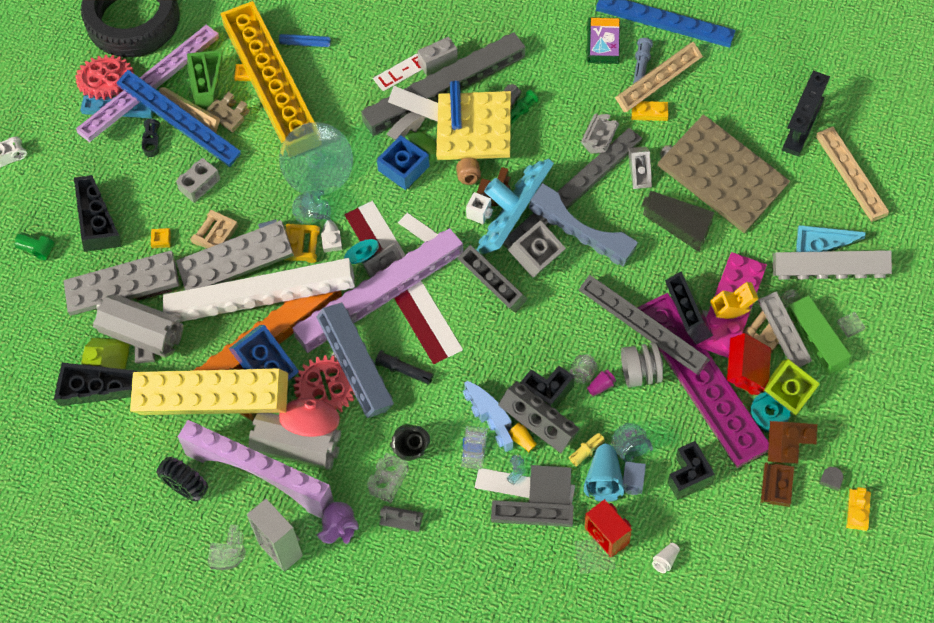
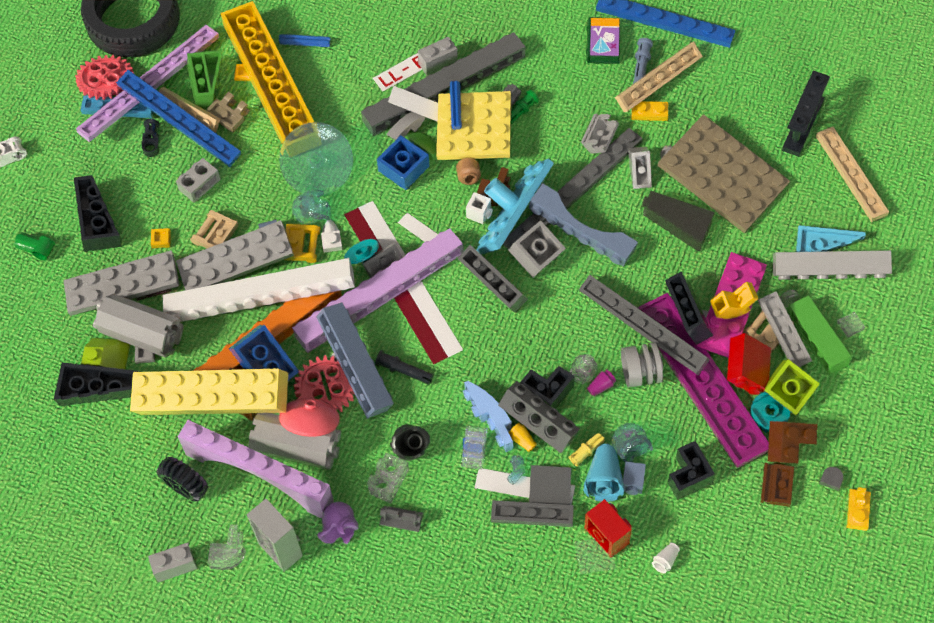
(172, 562): none -> light grey brick

